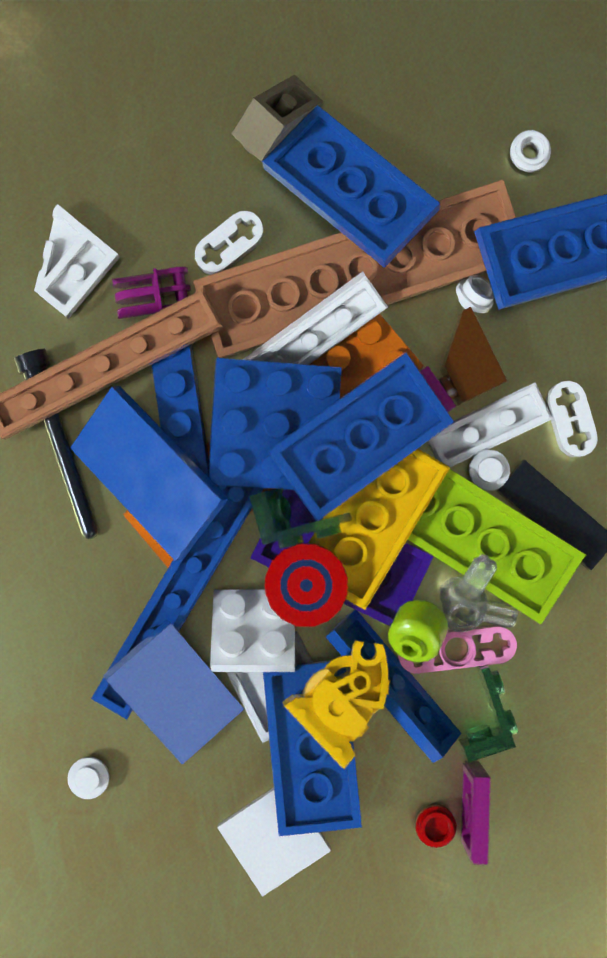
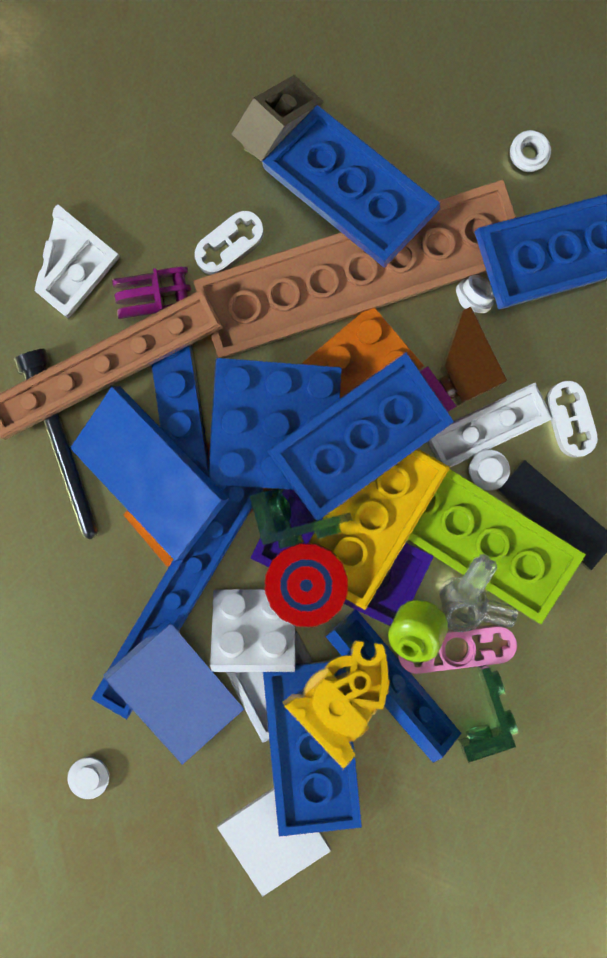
(324, 324): white tile -> none
(435, 826): red plate -> none
(475, 812): magenta tile -> none

